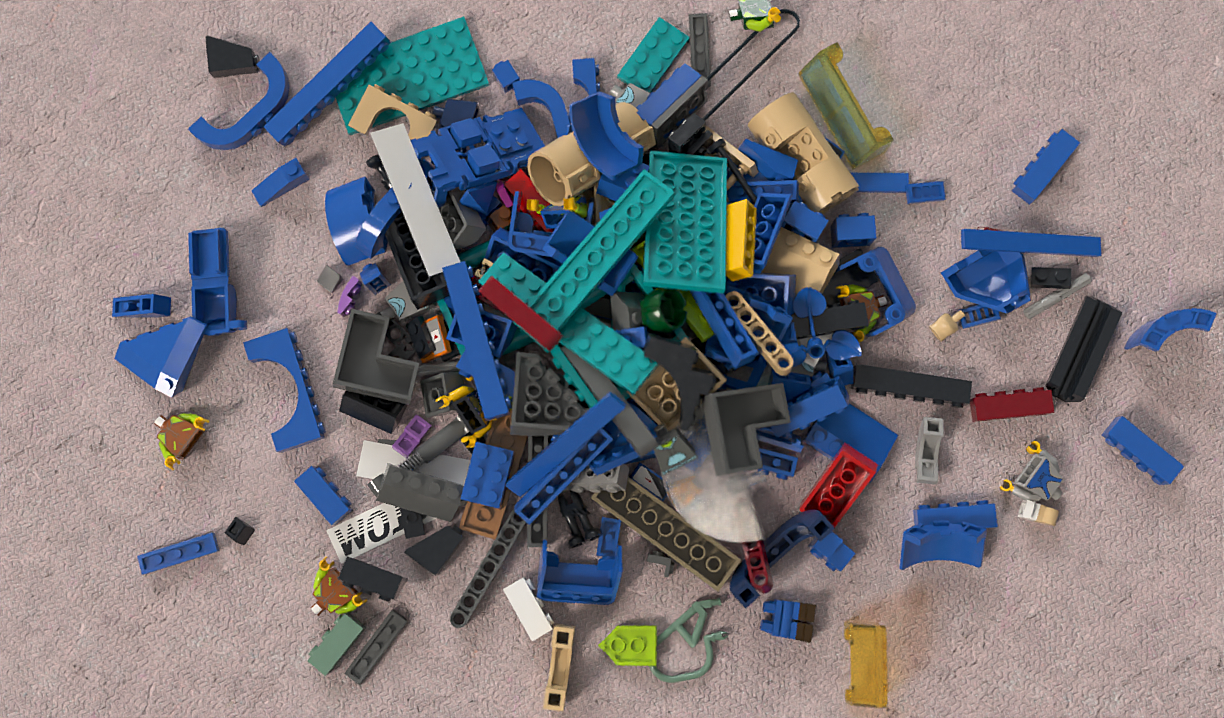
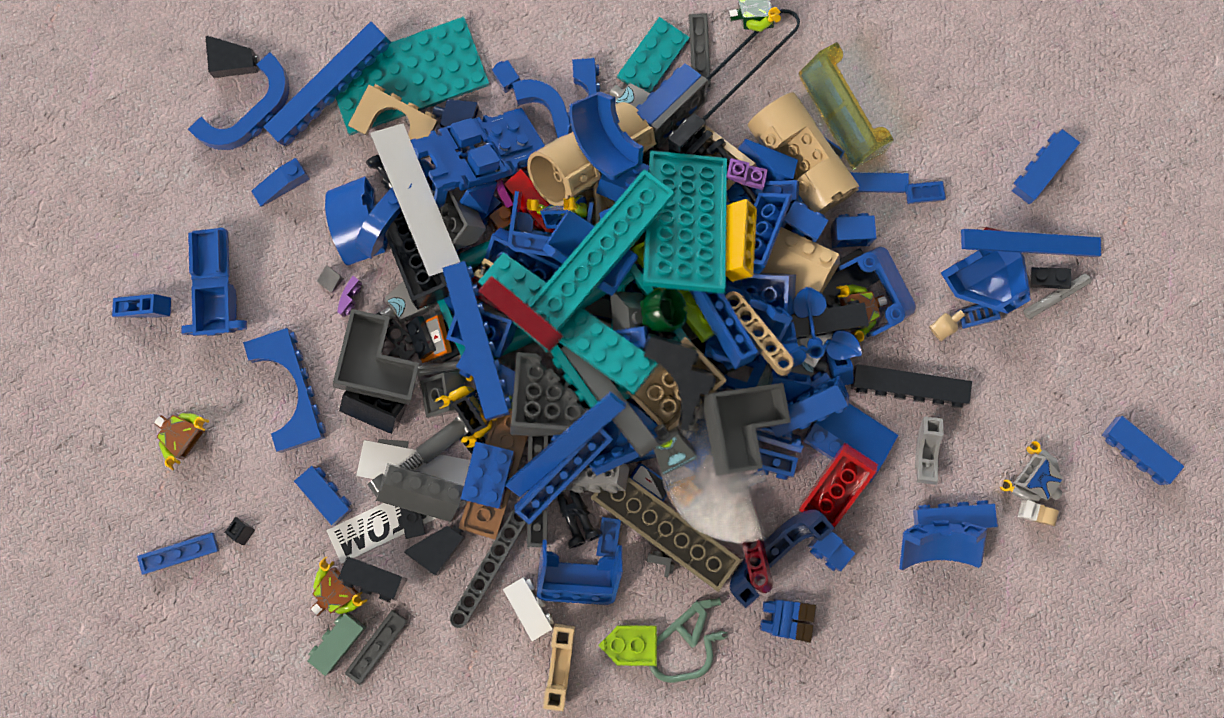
(164, 355): blue slope -> none
(374, 278): blue slope -> none
(412, 436): medium lavender slope -> none
(745, 174): none -> medium lavender slope
(867, 664): clear yellow windscreen -> none
(1011, 405): dark red brick -> none
(1083, 350): black piece -> none
(1158, 330): blue panel -> none

